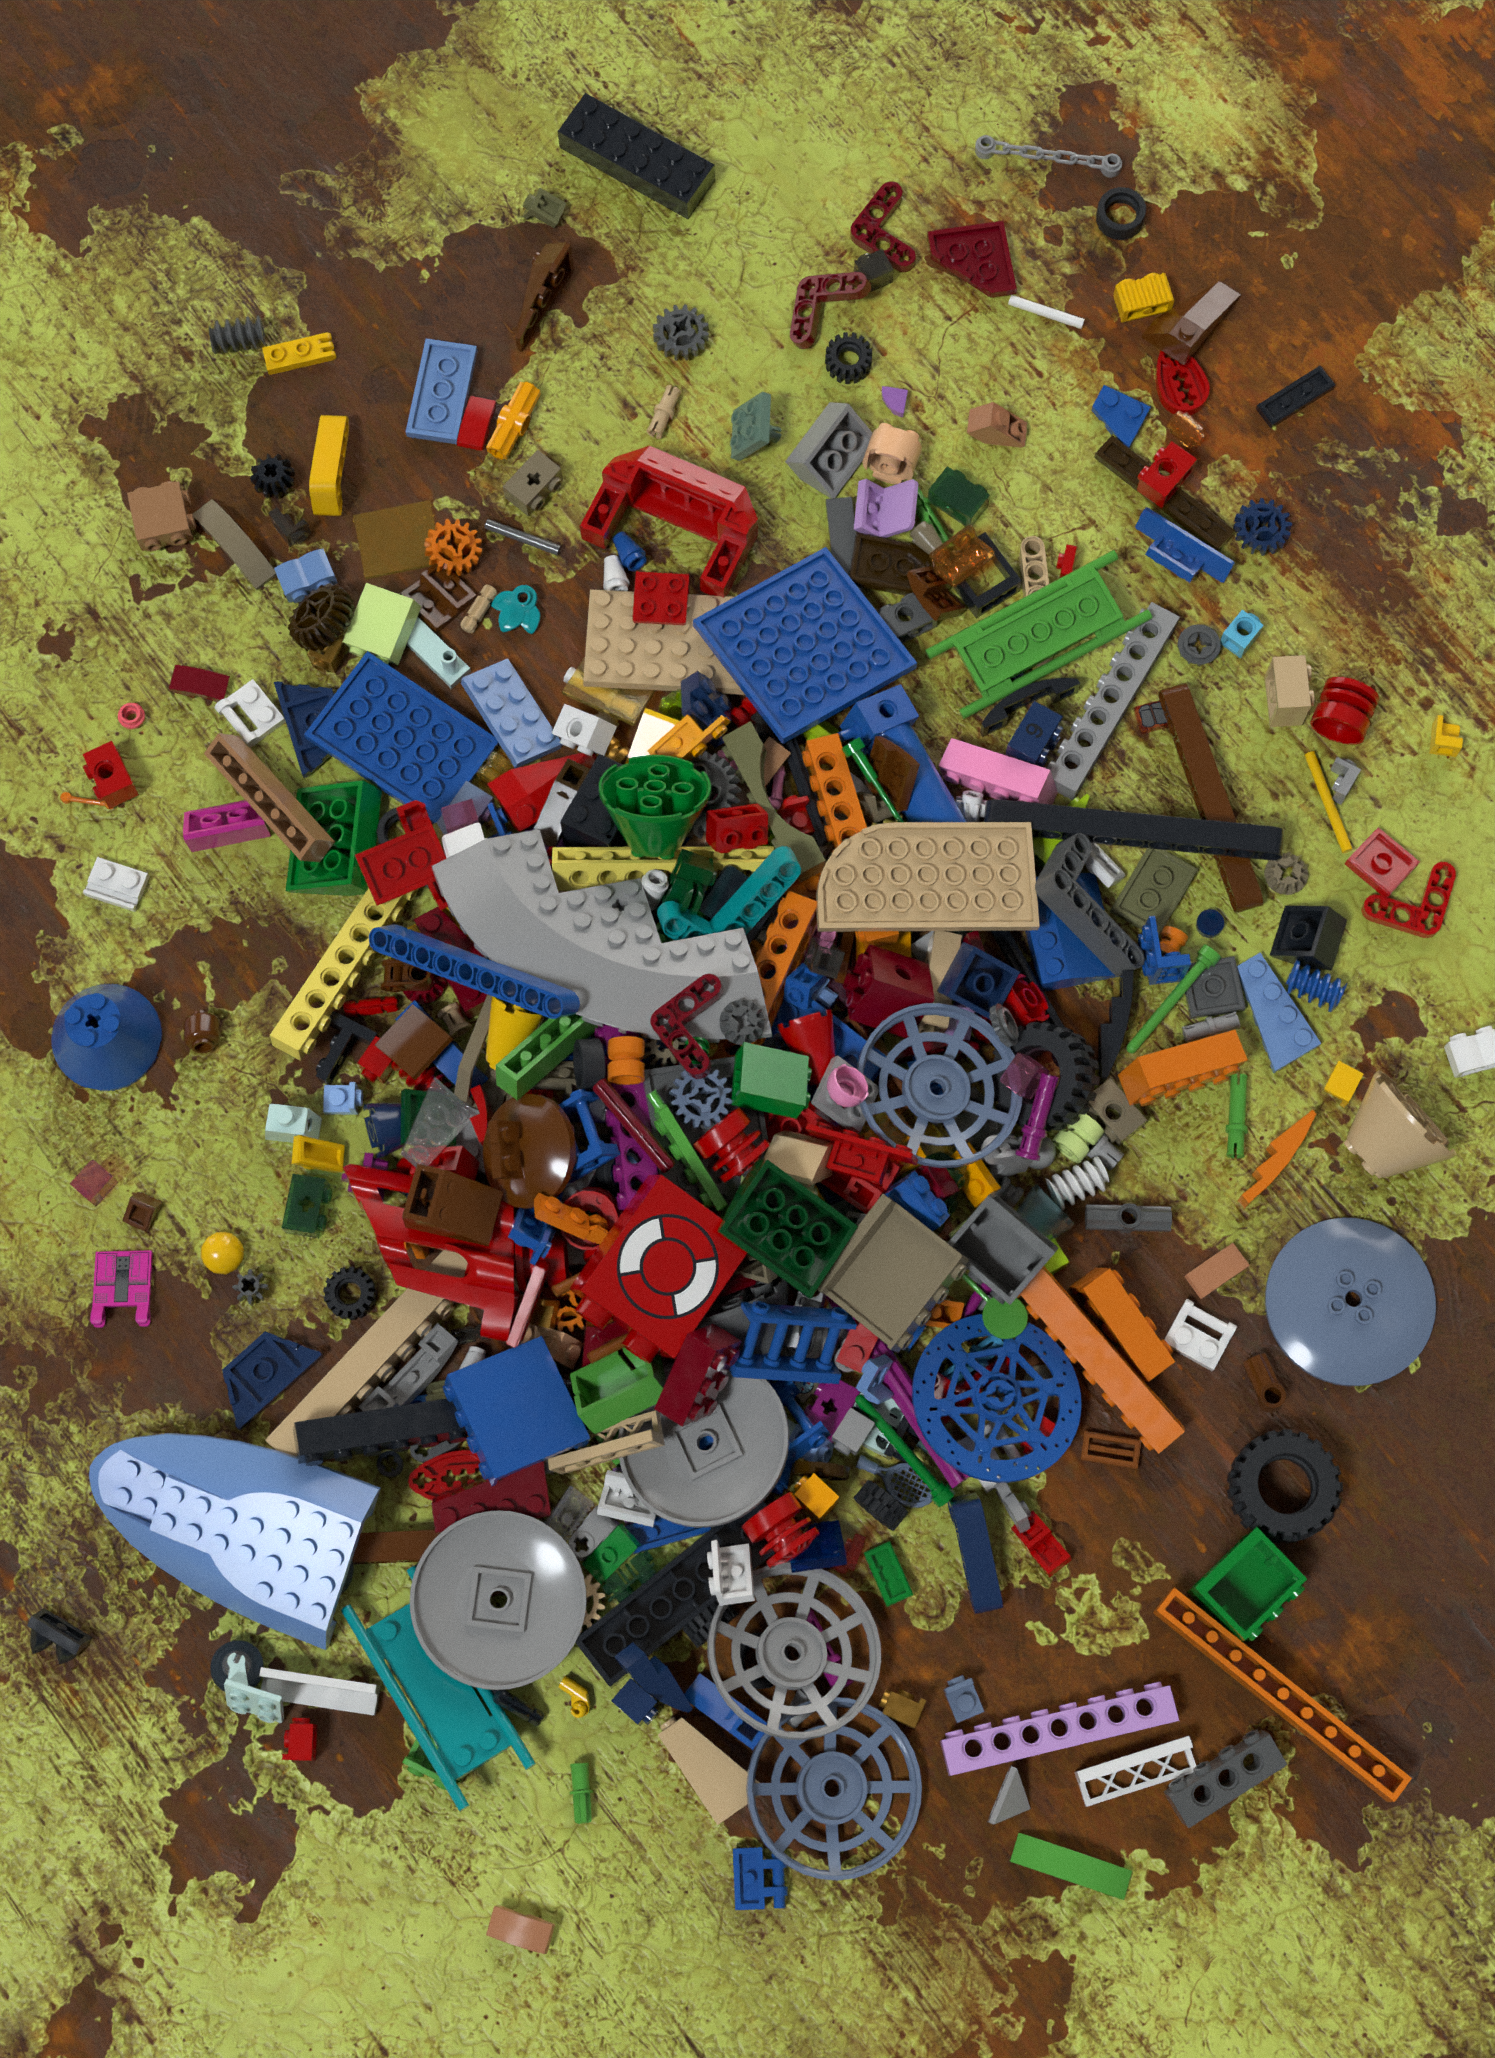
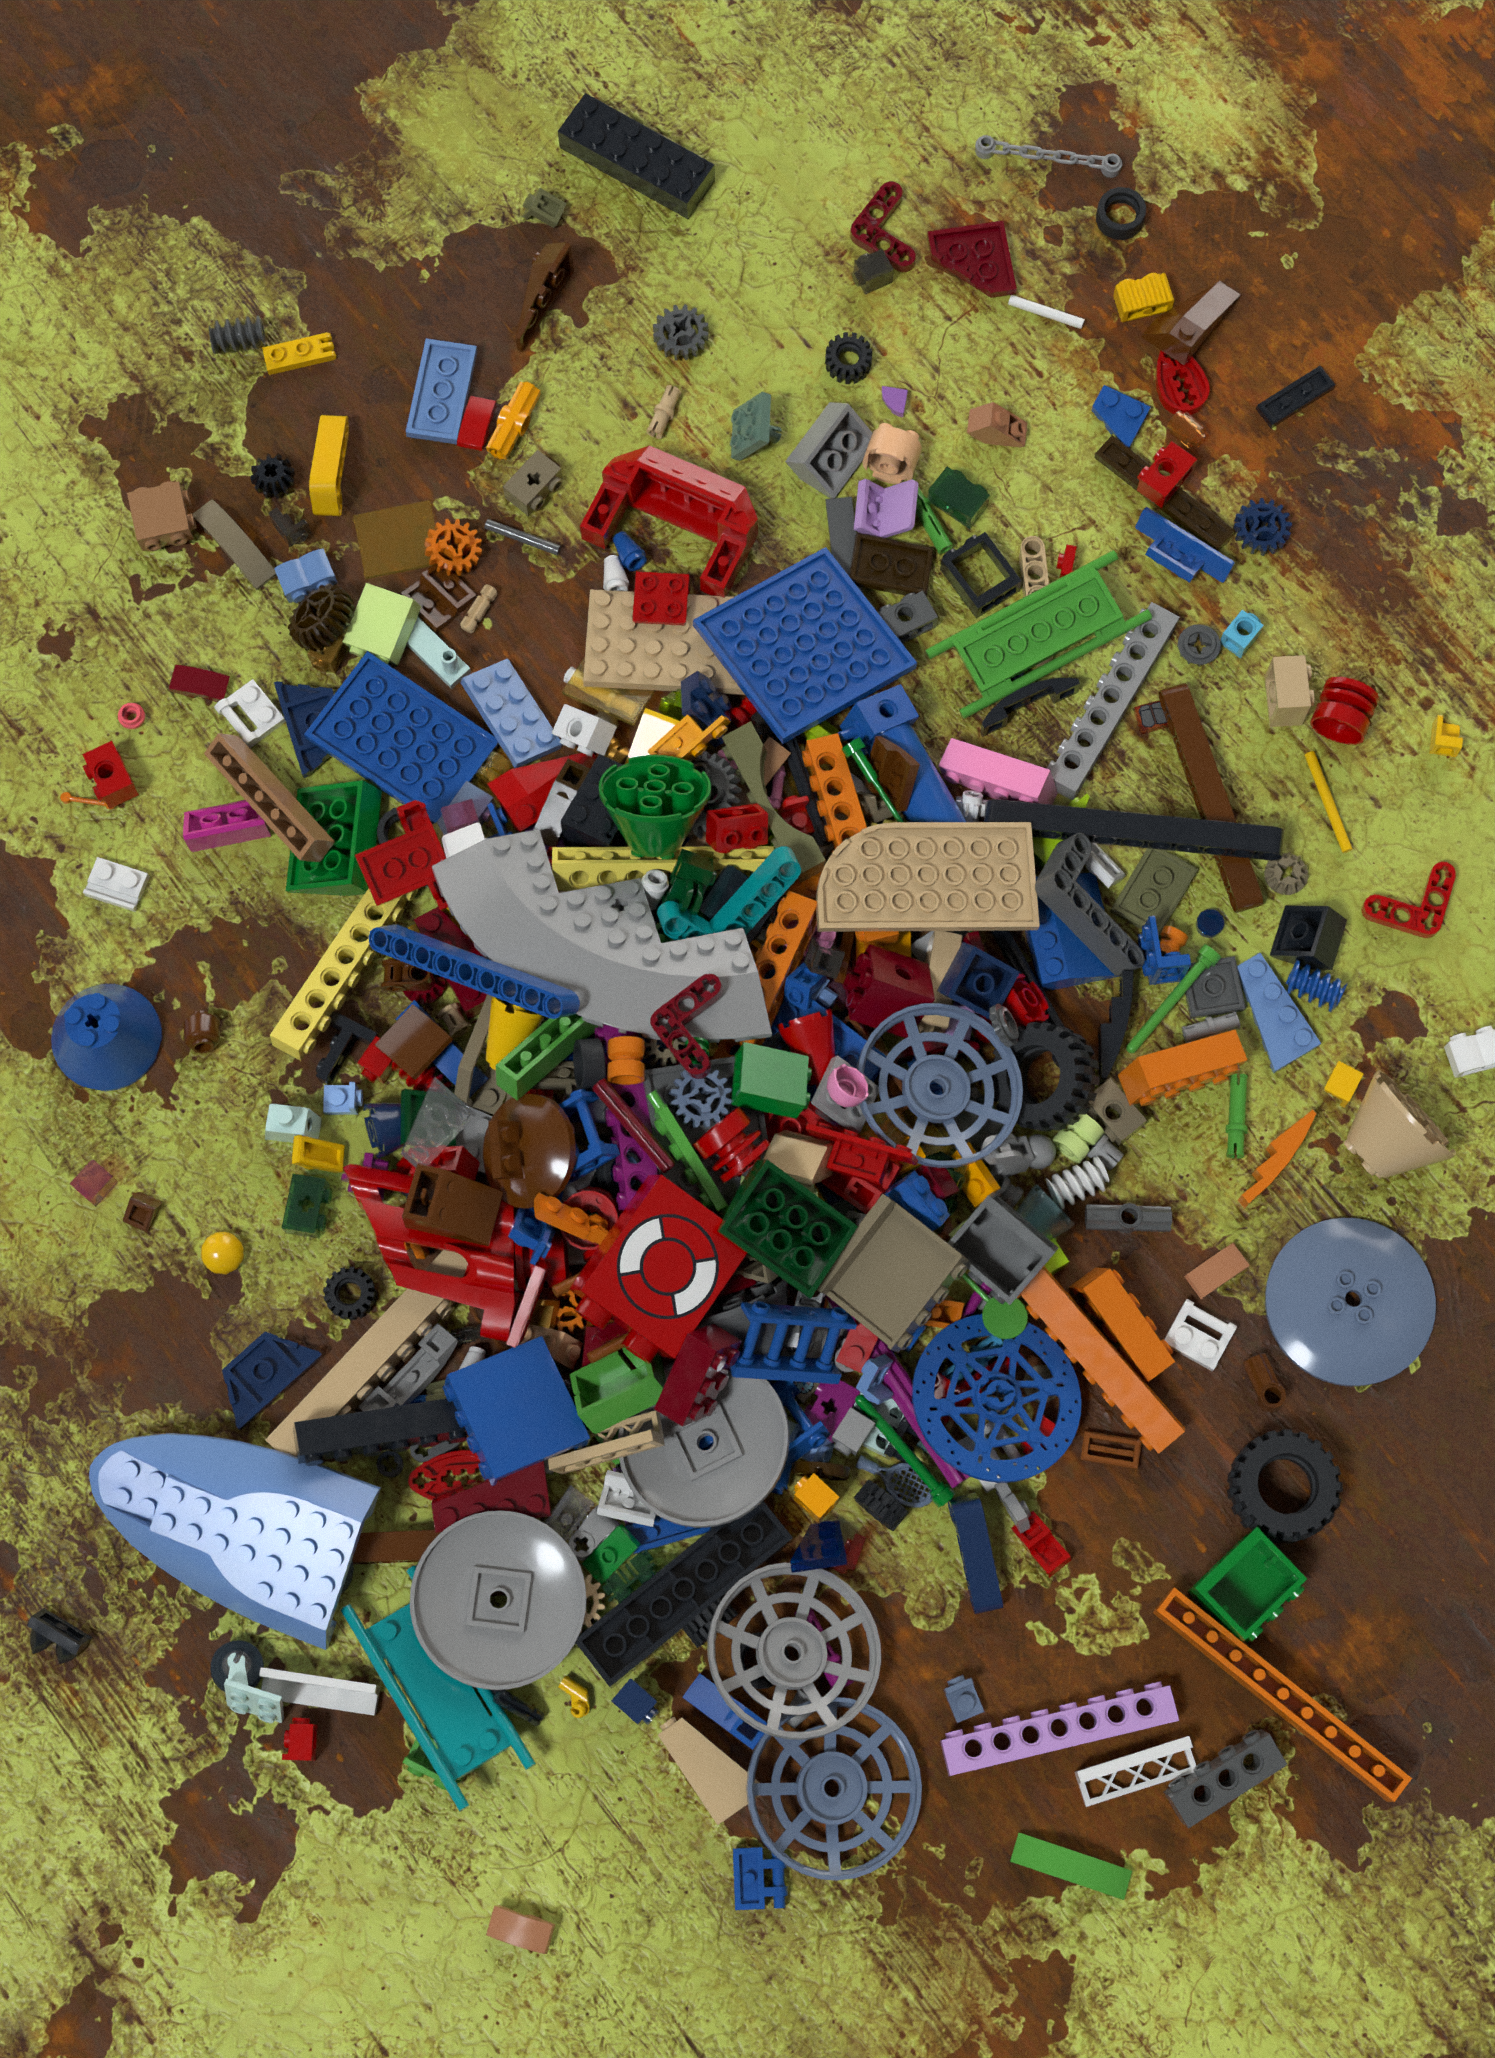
(122, 1281): dark pink flag -> none
(245, 1293): dark grey gear -> none
(370, 1006): red axle -> none
(480, 1121): red slope -> none
(516, 613): teal plate -> none
(581, 1793): bright green axle -> none
(653, 1677): dark blue slope -> none
(729, 1025): dark grey gear -> none
(731, 1573): white bracket -> none
(780, 1530): red wheel -> none
(820, 294): dark red beam -> none
(888, 1574): green plate -> none
(901, 1707): pearl gold brick -> none
(925, 537): dark tan cone -> none
(934, 594): reddish brown slope -> none
(960, 556): clear orange bracket -> none
(1010, 1799): light grey slope -> none
(1023, 1075): clear pink panel -> none
(1035, 1130): magenta pin -> none
(1036, 735): dark blue brick -> none
(1347, 776): light grey bracket -> none
(1382, 863): tile -> none

